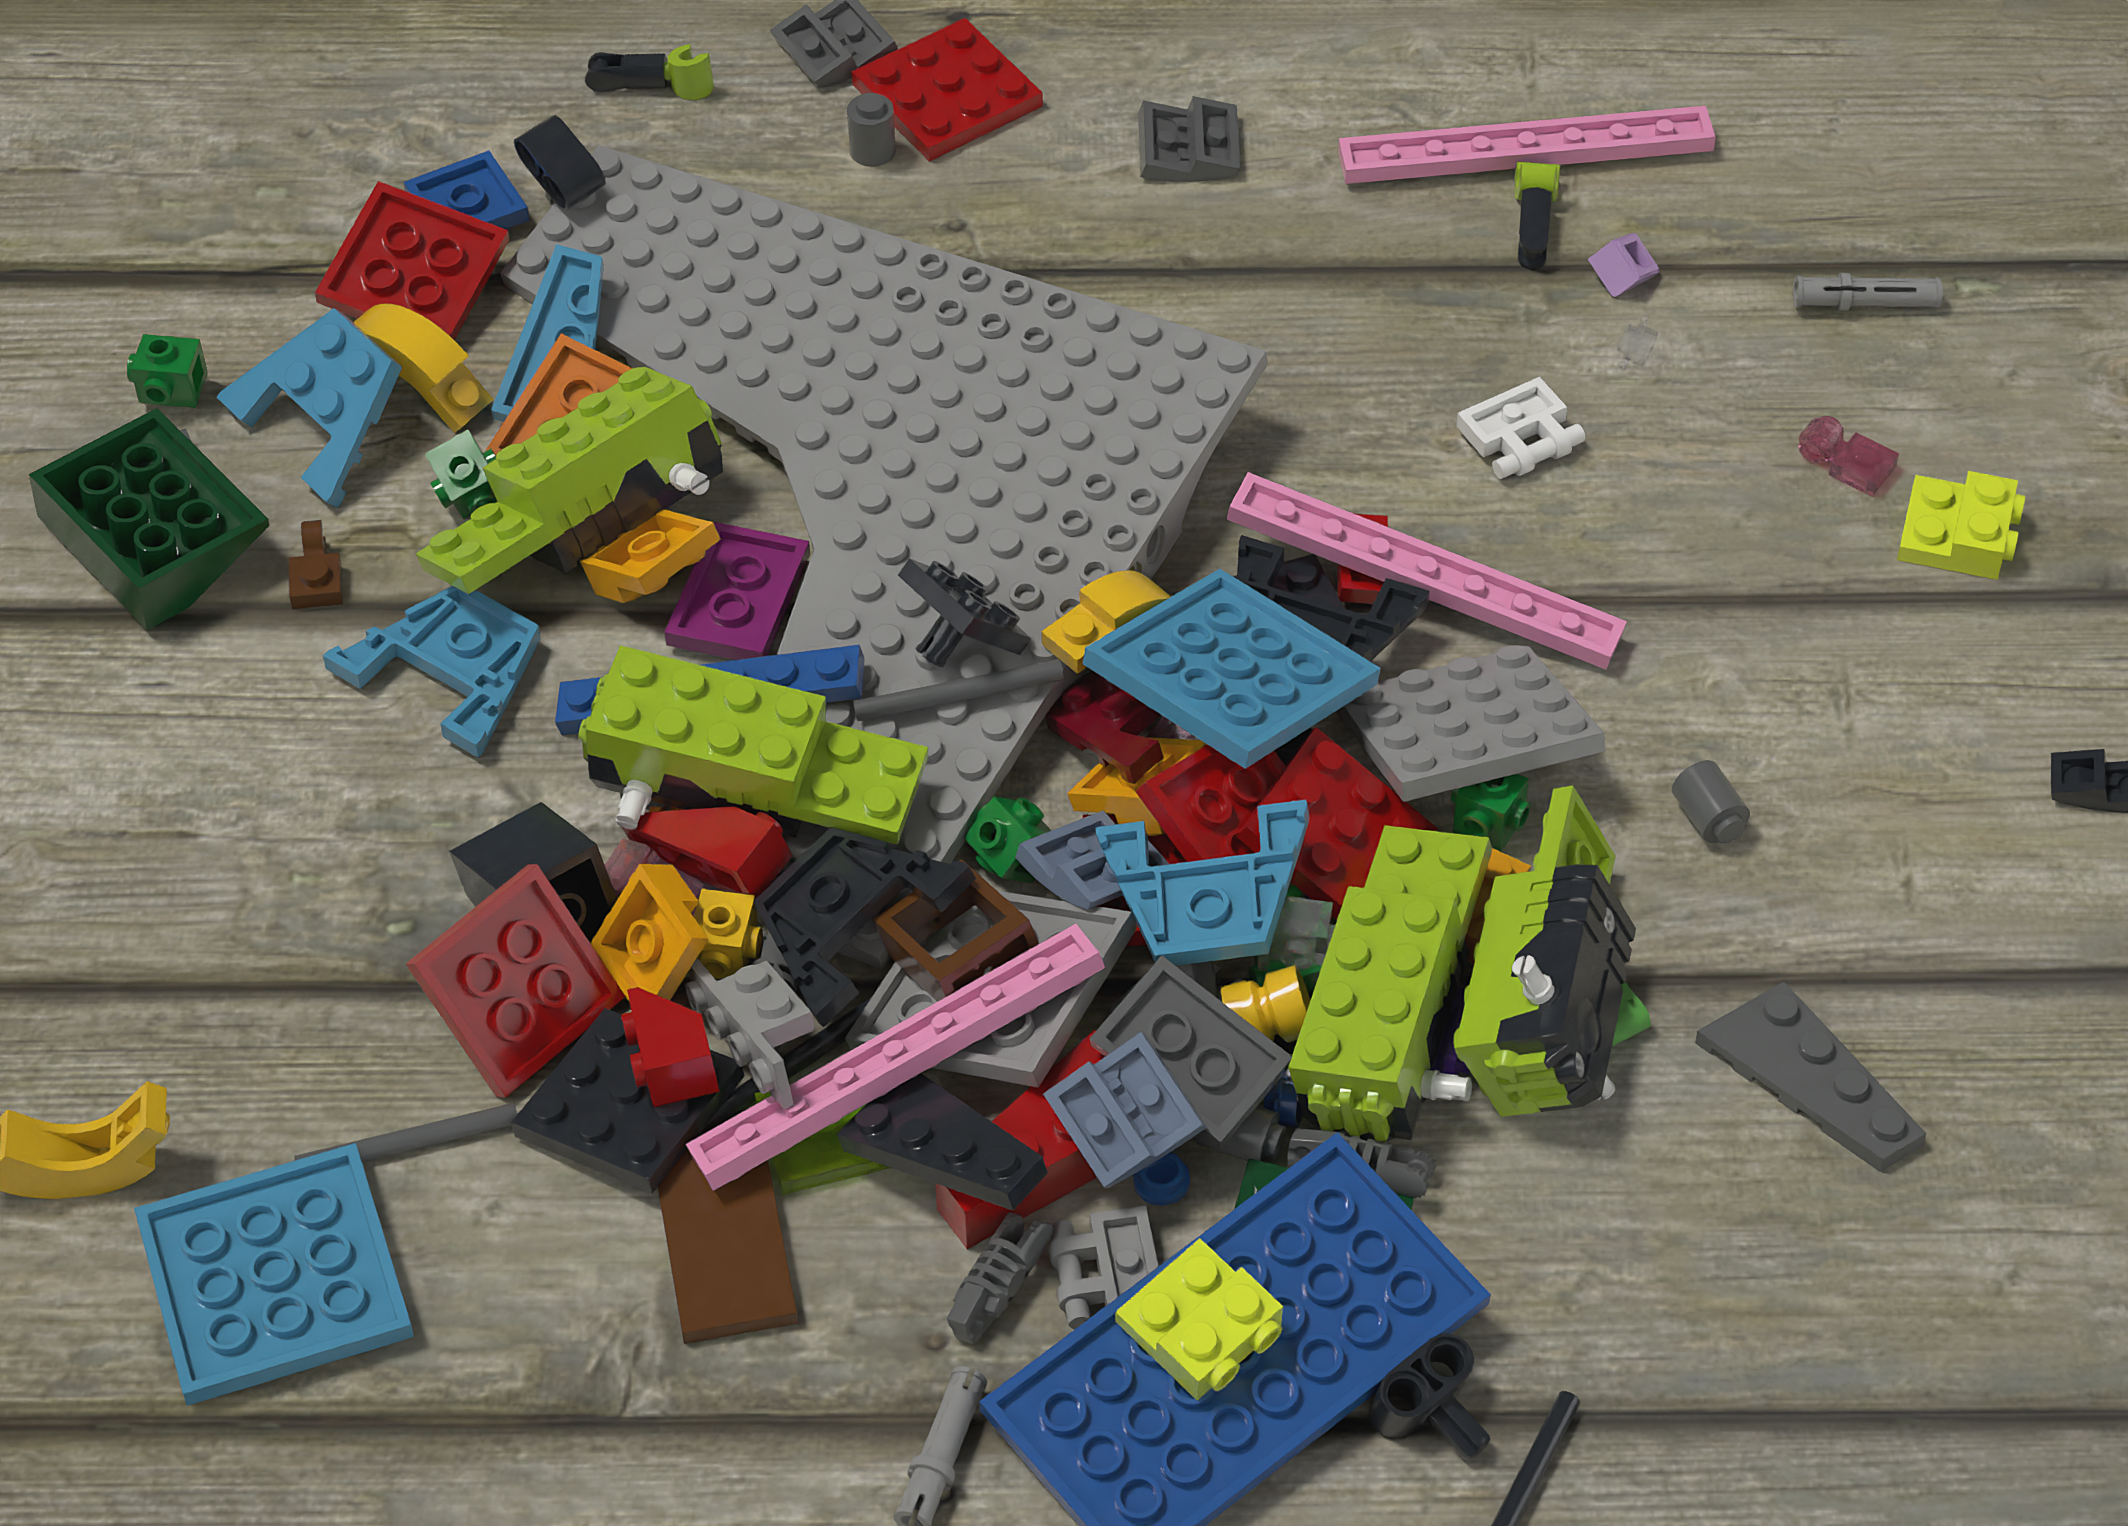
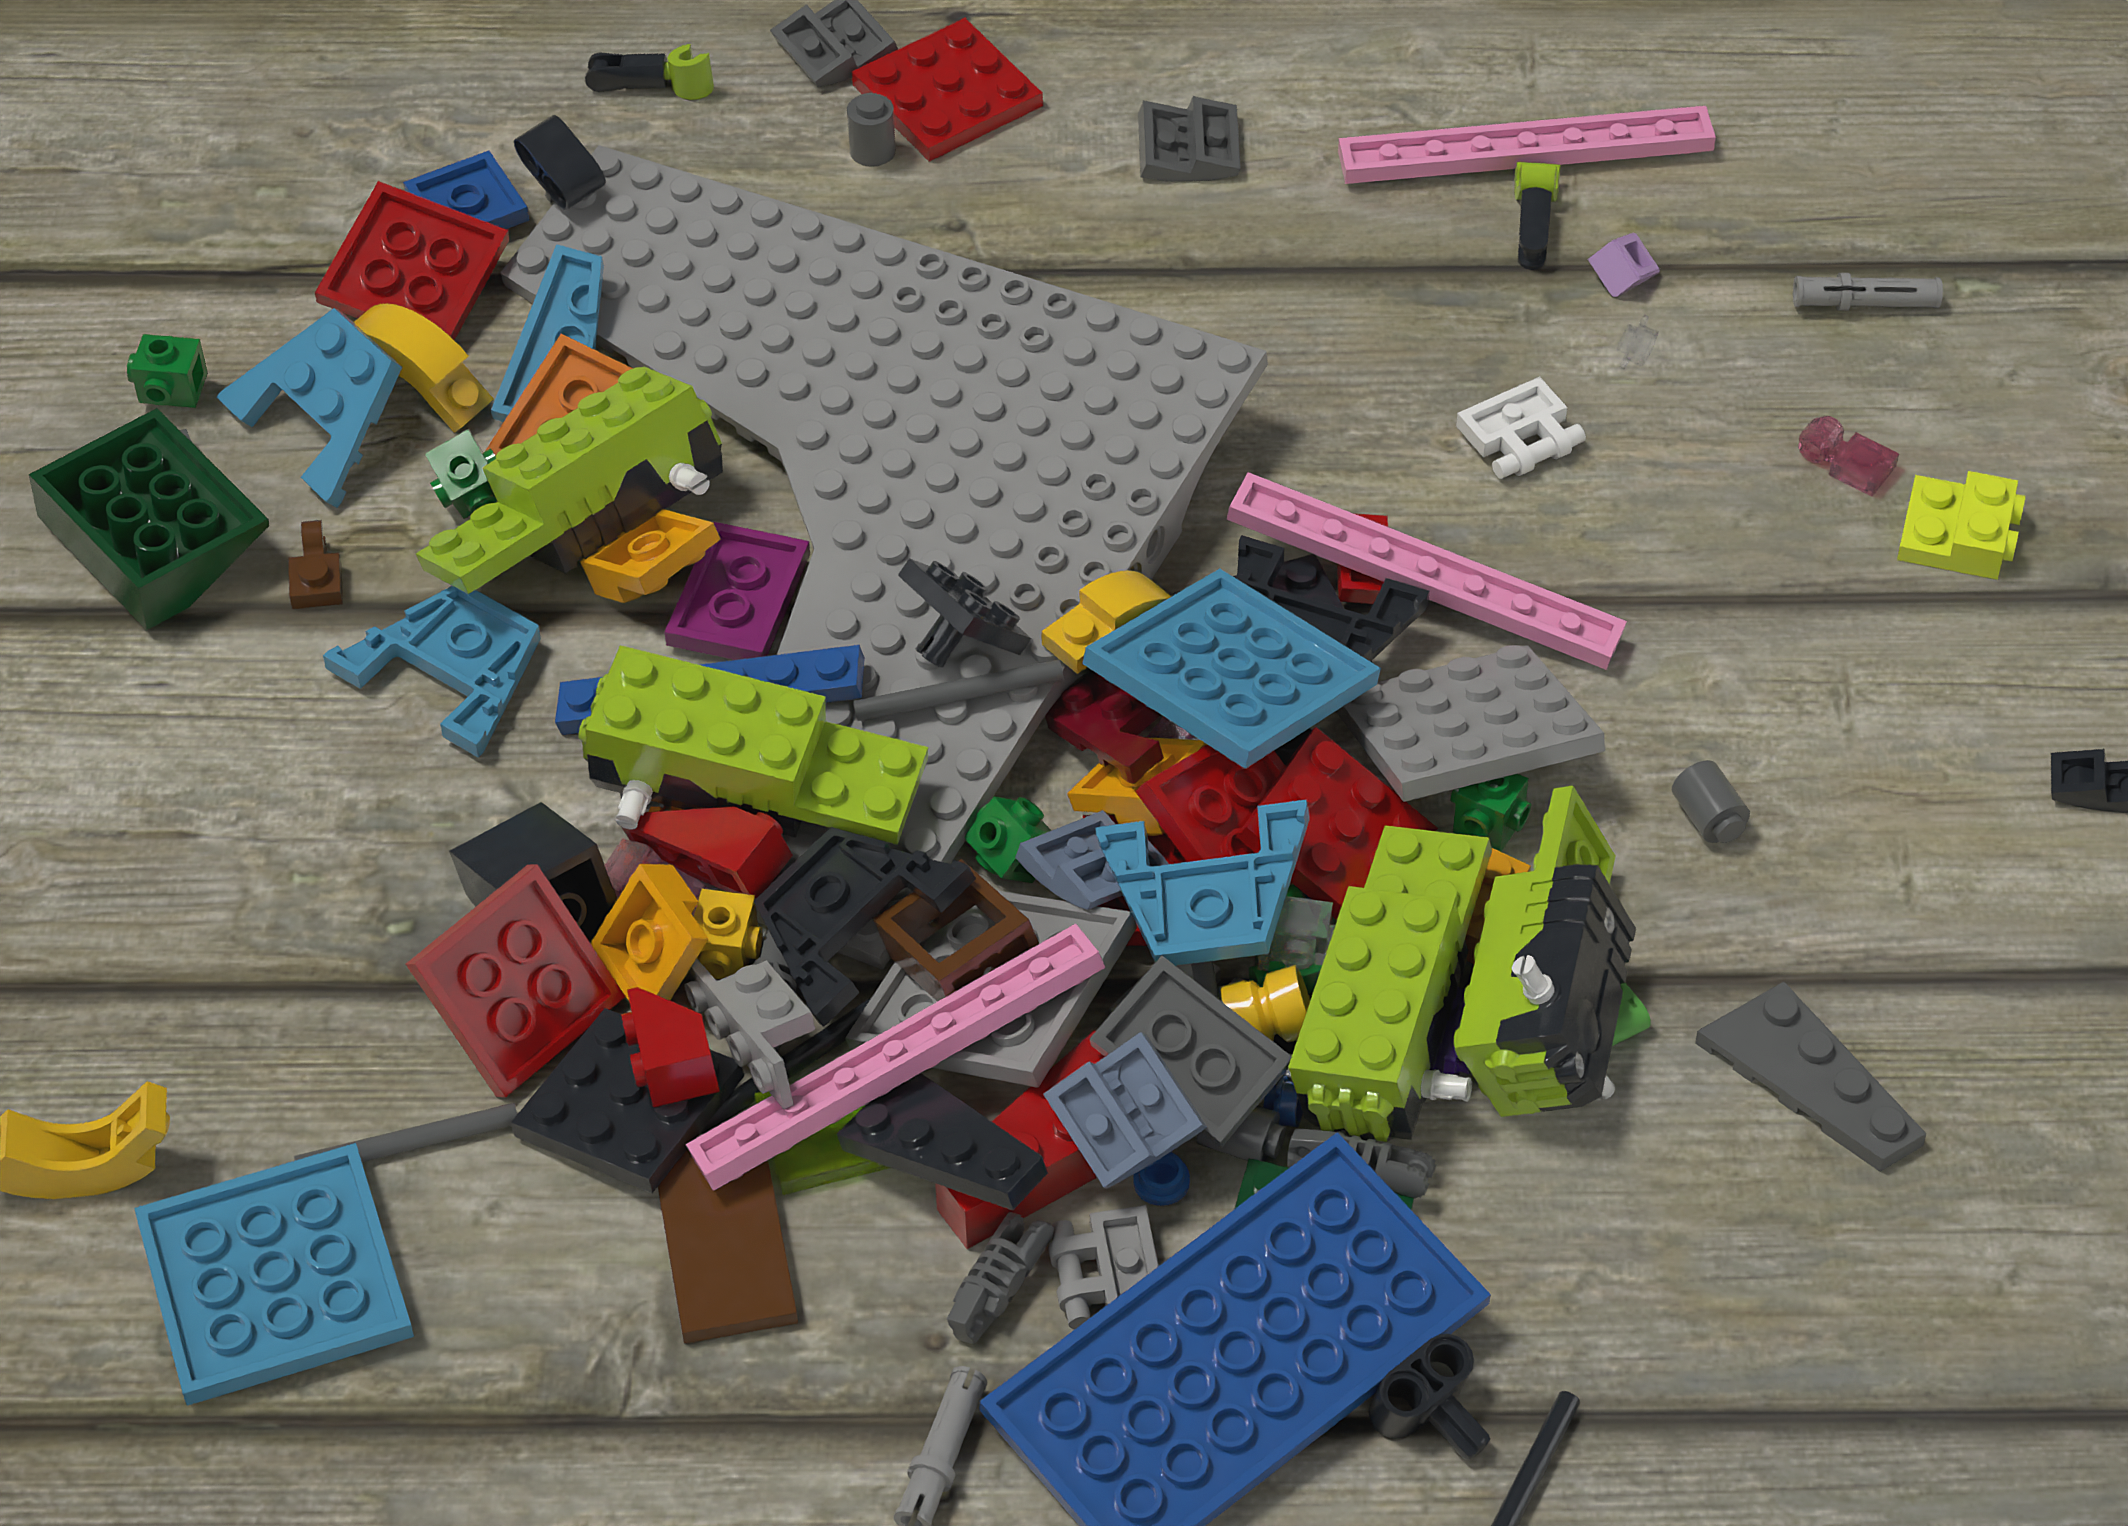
(1201, 1319): neon yellow plate -> none

